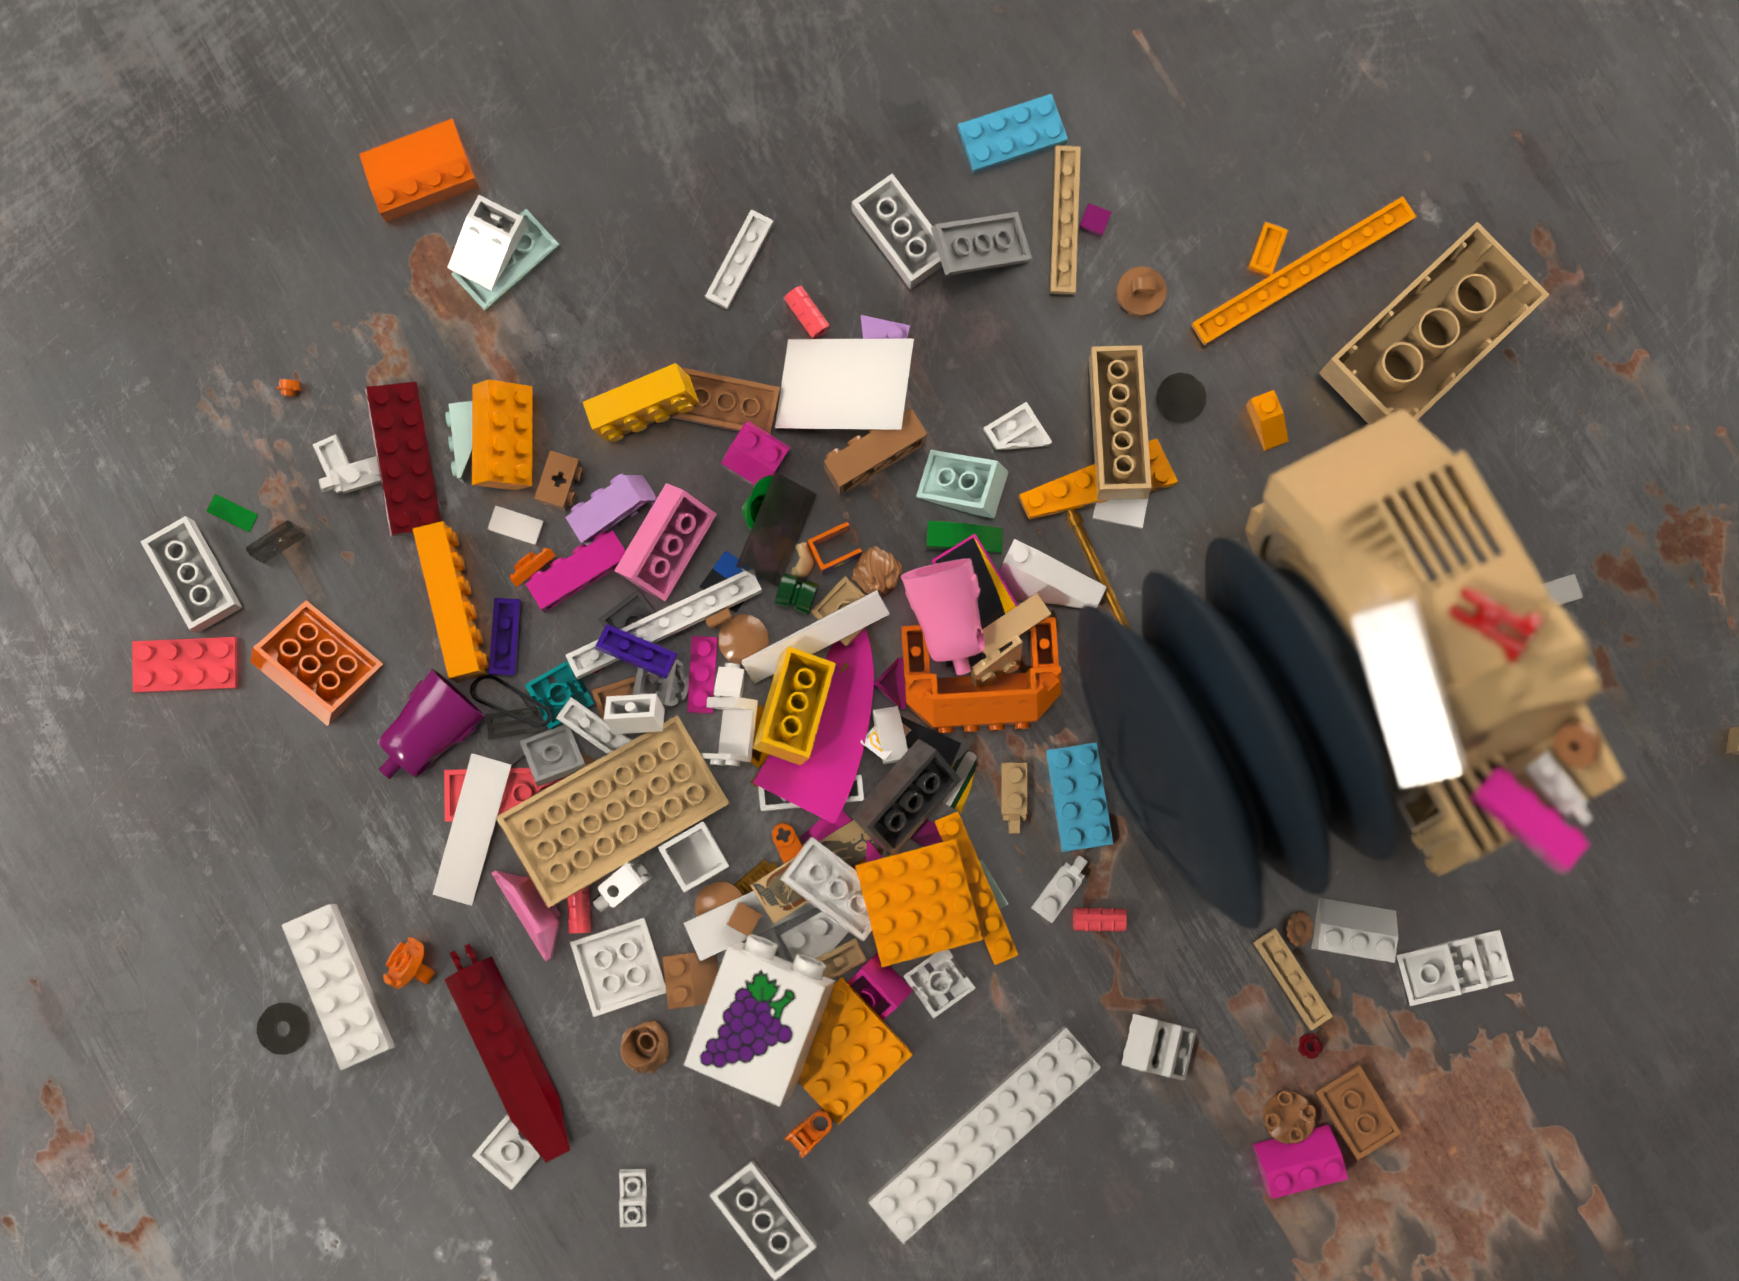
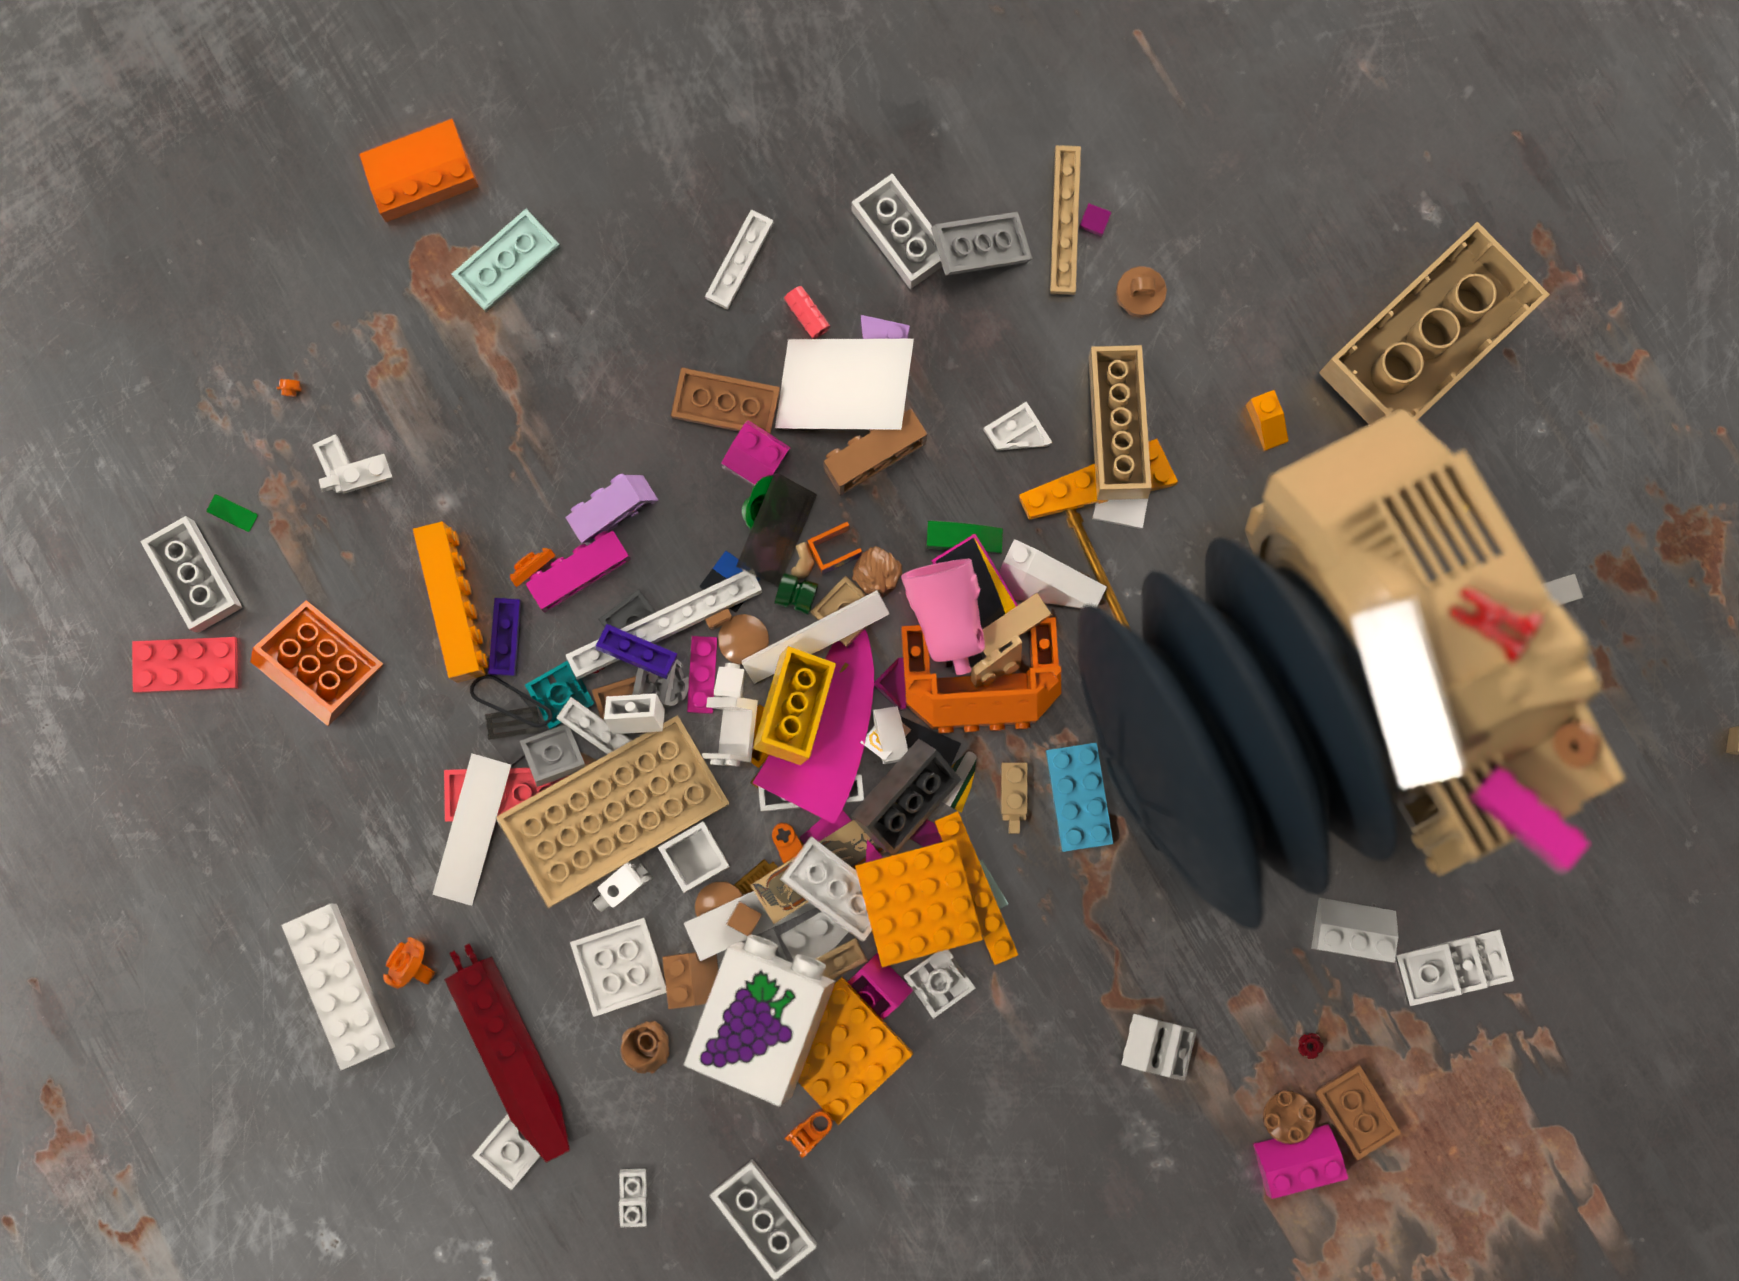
(268, 1033): clear smoke tile -> none
(275, 542): clear smoke tile -> none
(402, 457): dark red plate -> none
(428, 726): magenta torso -> none
(460, 442): light aqua slope -> none
(486, 242): white slope -> none
(501, 435): light orange brick -> none
(515, 525): white tile -> none
(538, 920): bright pink wedge -> none
(556, 467): medium nougat brick -> none
(579, 912): coral axle -> none
(641, 403): yellow brick -> none
(665, 542): bright pink brick -> none
(963, 483): light aqua slope -> none
(983, 1134): white brick -> none
(1012, 133): medium azure plate -> none
(1060, 890): white hinge -> none
(1099, 919): coral axle -> none
(1181, 398): clear smoke tile -> none
(1267, 249): light orange tile -> none
(1292, 979): tan plate -> none
(1300, 928): medium nougat piece -> none
(1303, 270): light orange plate -> none
(1558, 789): white hinge -> none

